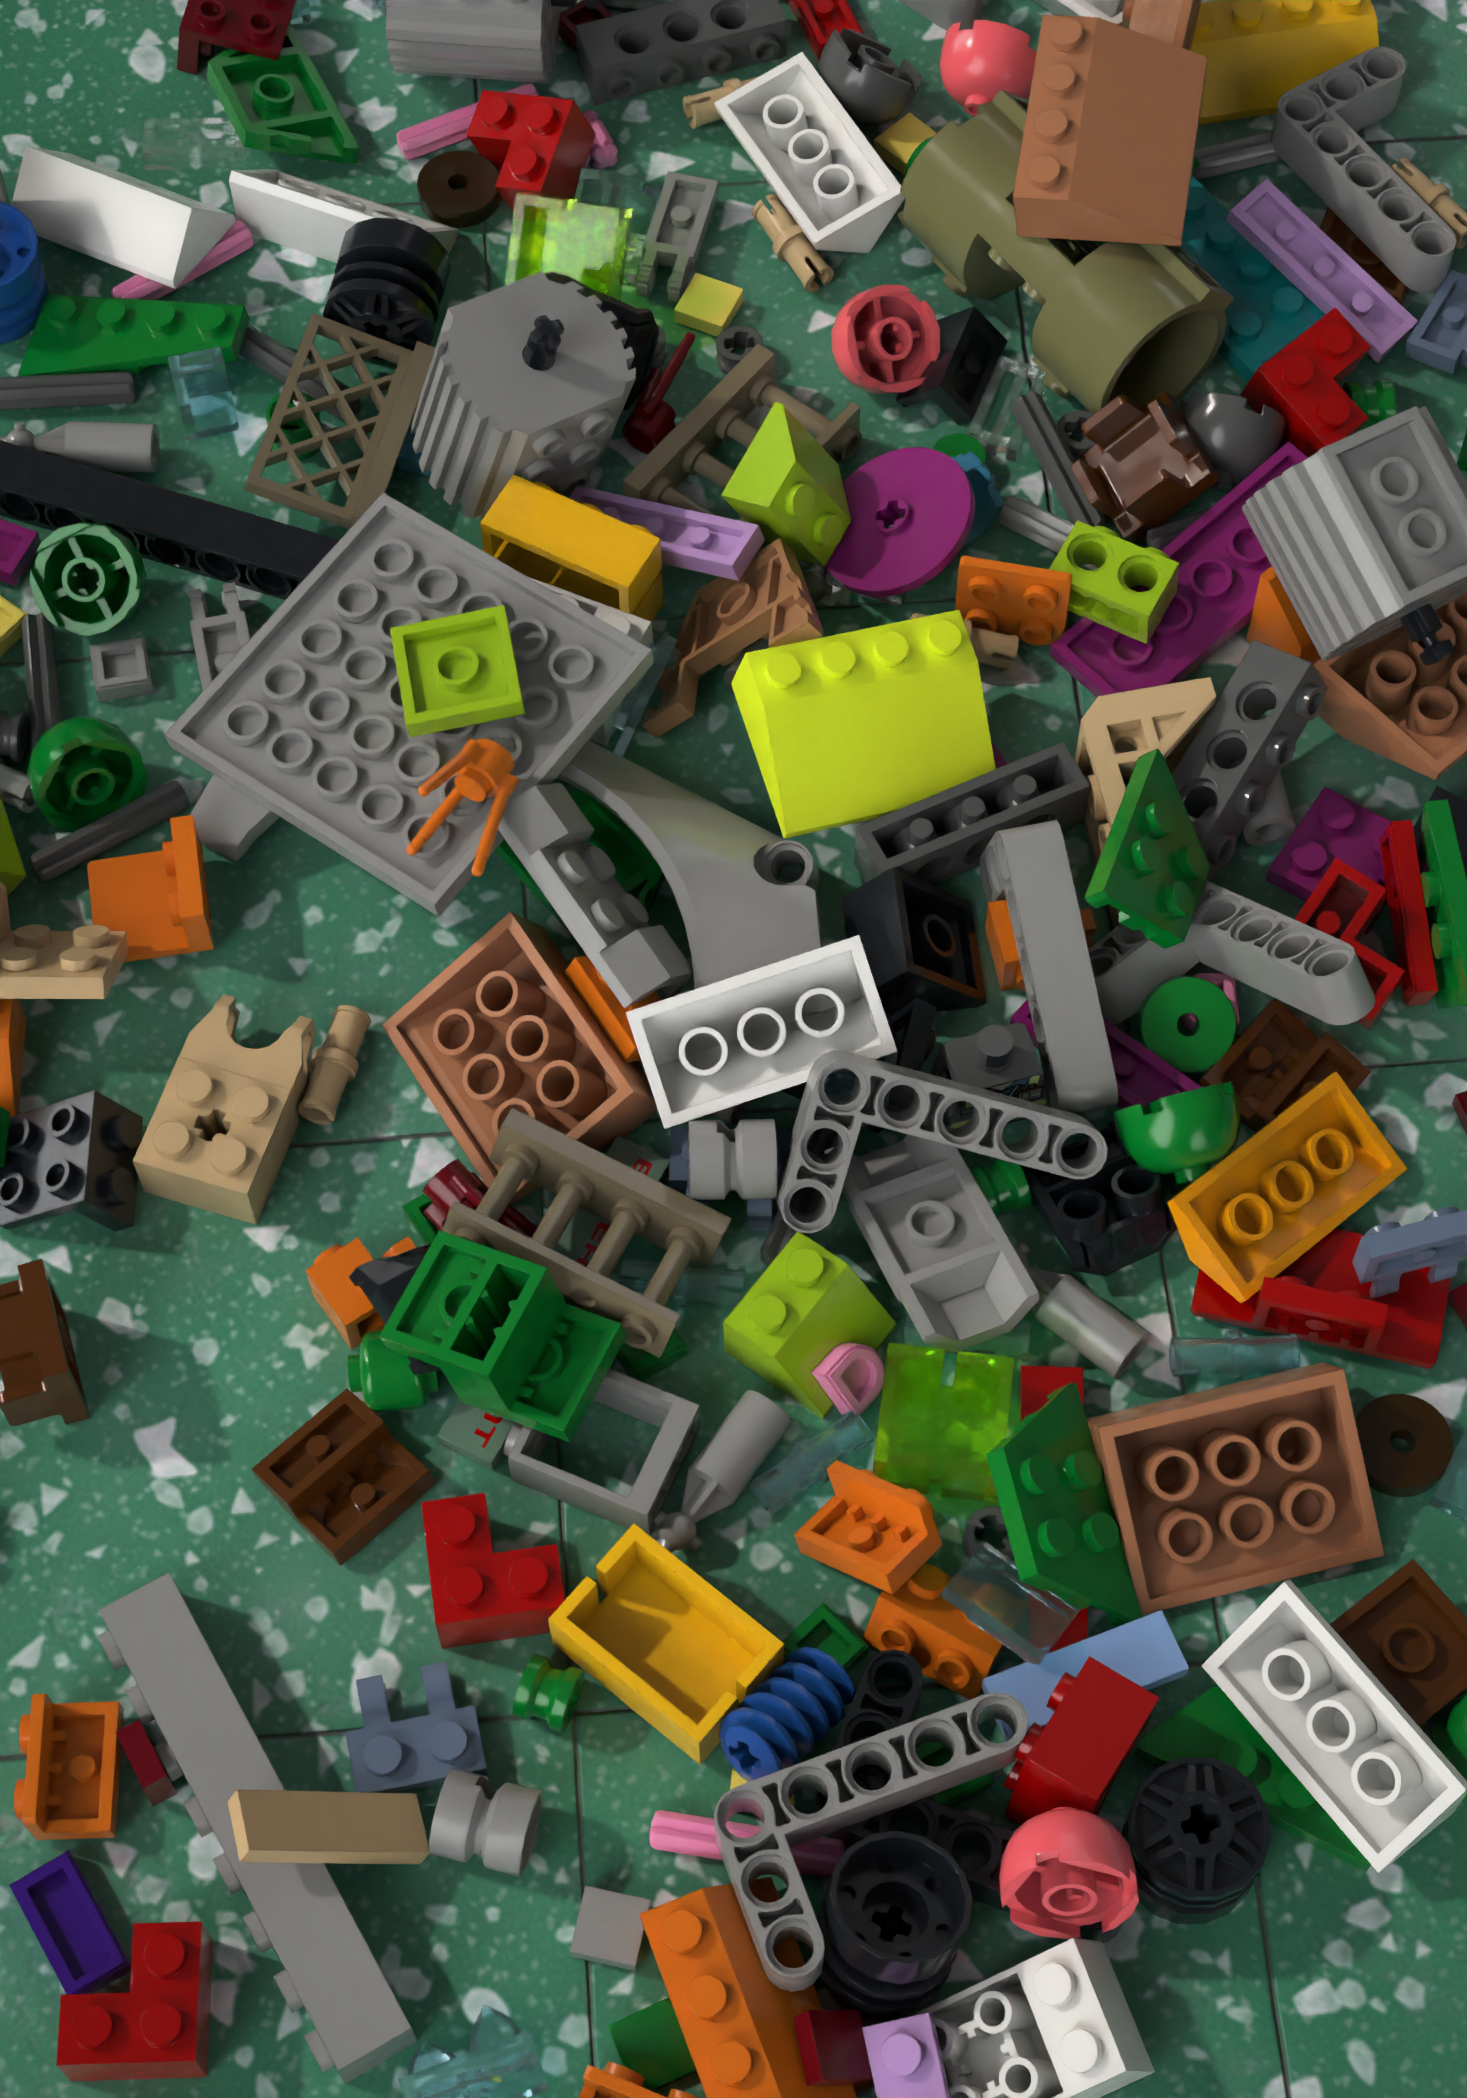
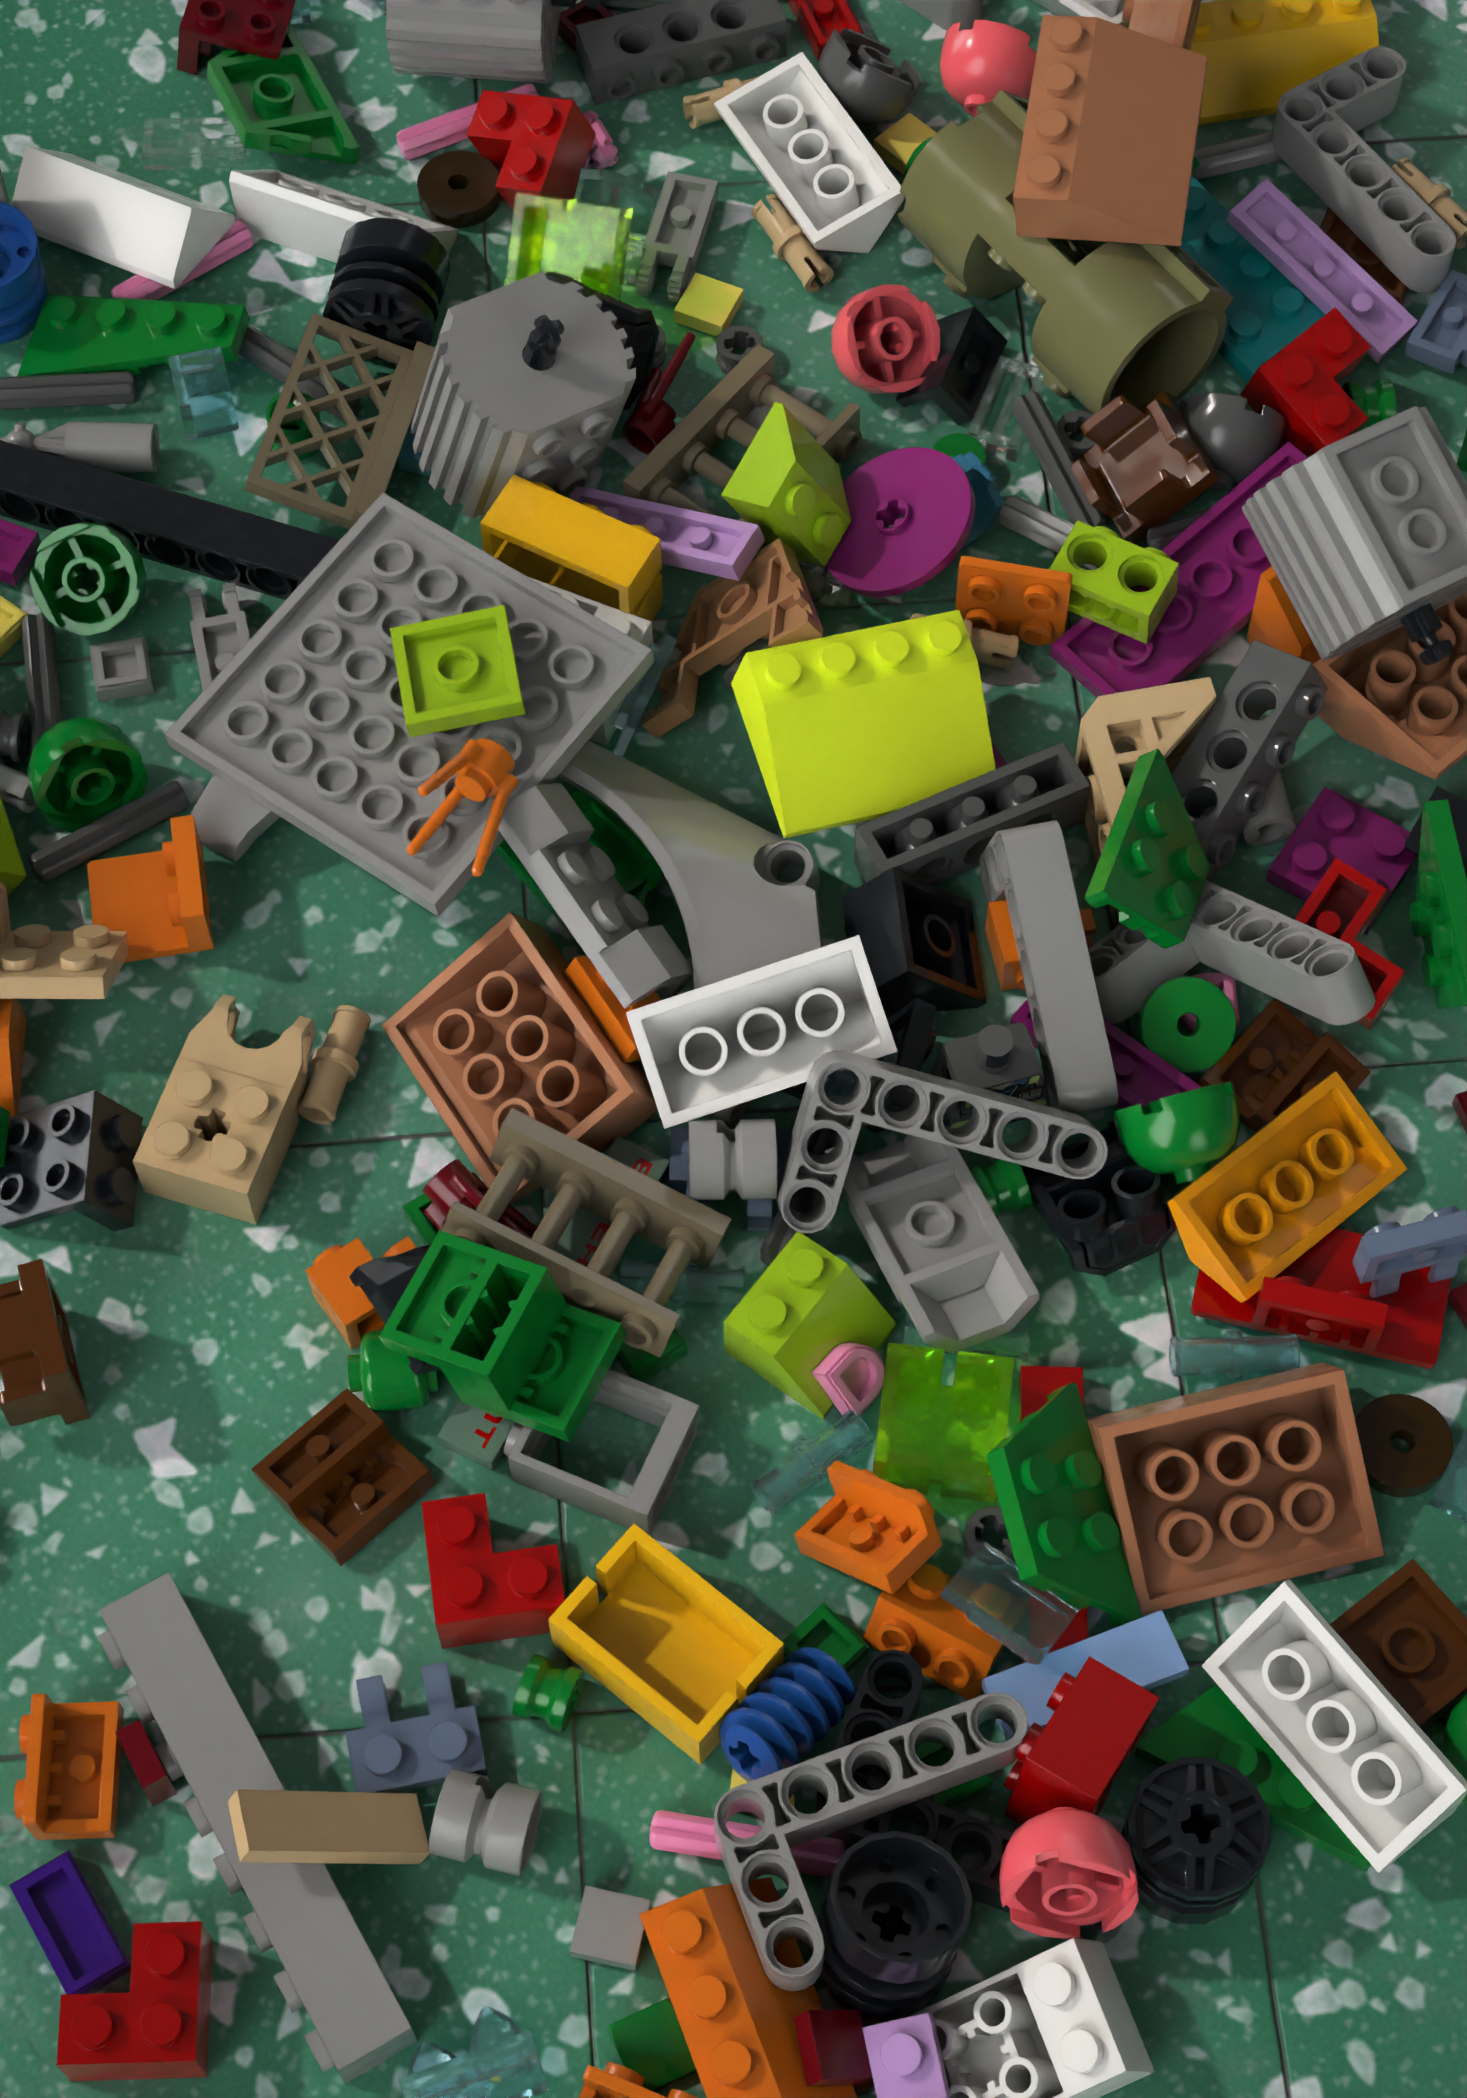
(724, 1467): light grey wheel -> none
(1084, 1319): light grey wheel -> none
(1408, 912): red tile -> none

